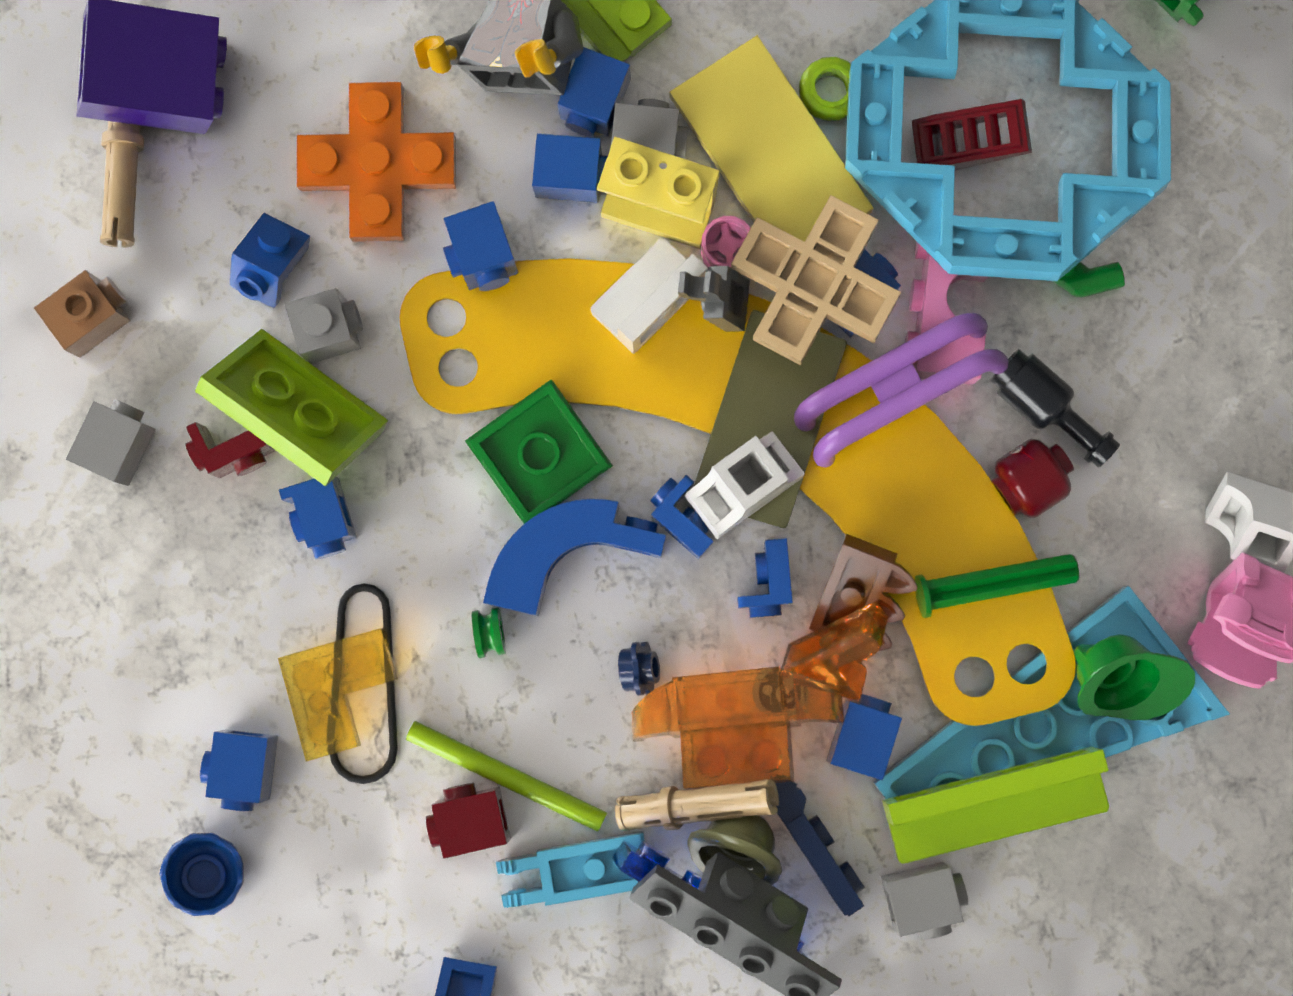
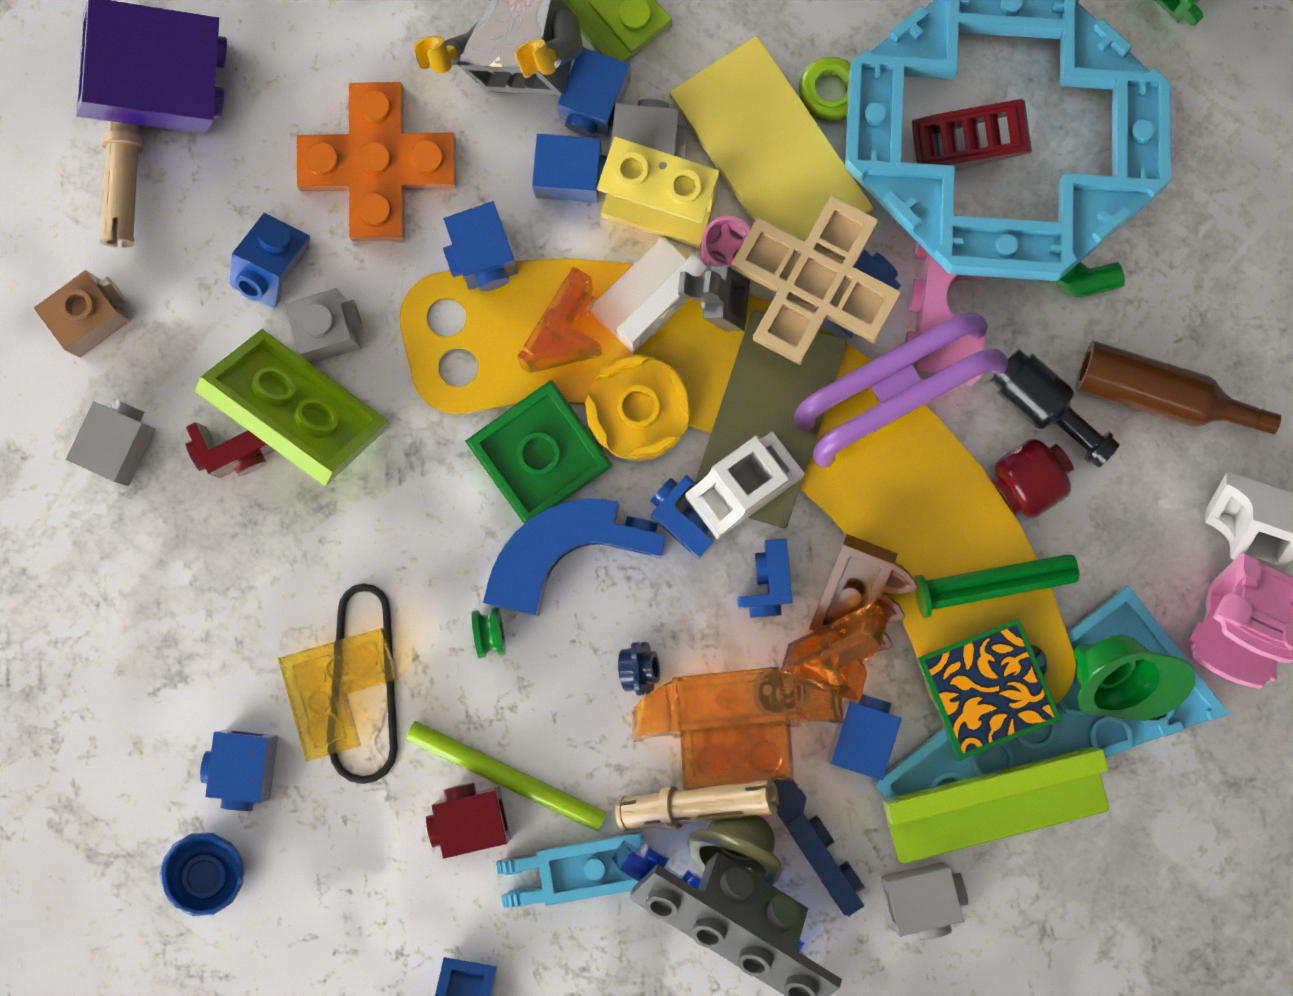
(320, 516): blue brick -> none
(553, 338): none -> clear orange slope
(638, 408): none -> yellow tile
(988, 689): none -> tile
(1164, 390): none -> reddish brown piece

